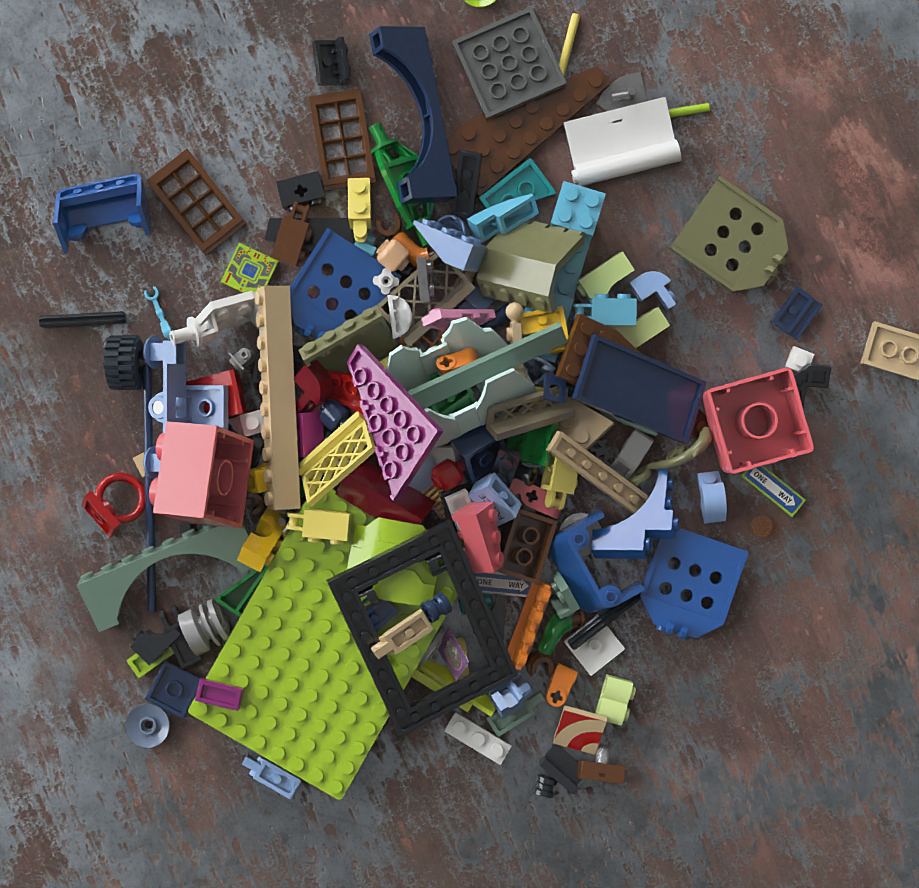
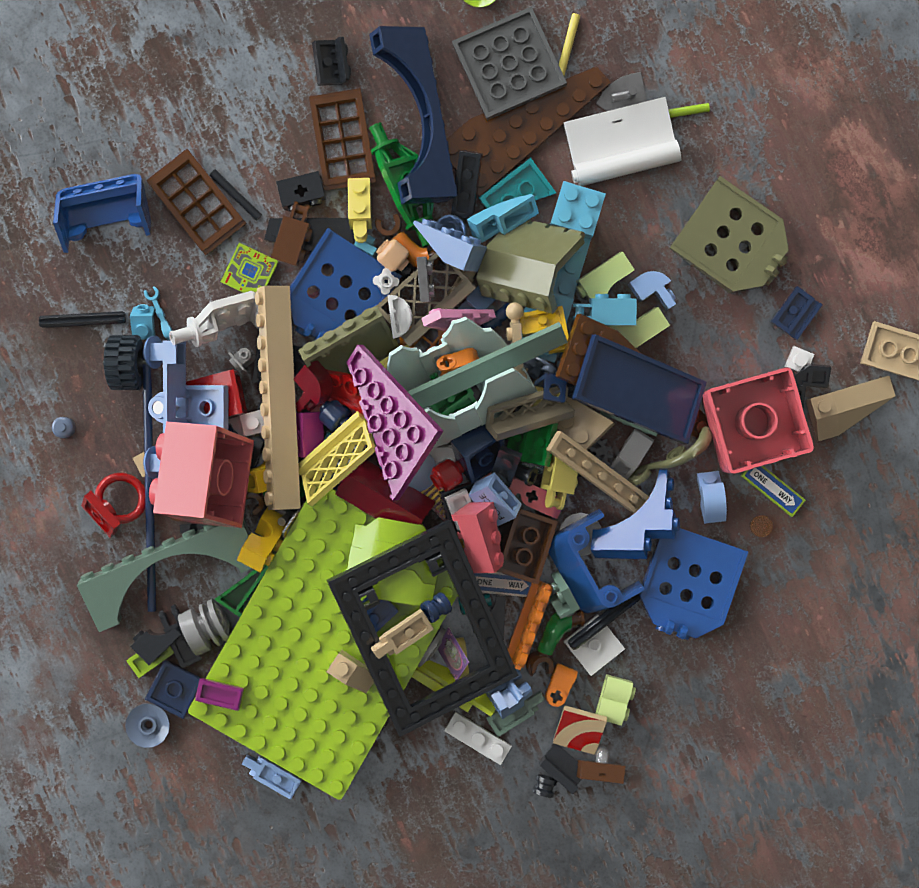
(63, 427): none -> sand blue piece
(143, 321): none -> medium azure bracket
(241, 200): none -> black bar
(322, 525): light yellow brick -> none
(351, 672): none -> tan slope
(841, 409): none -> tan wedge

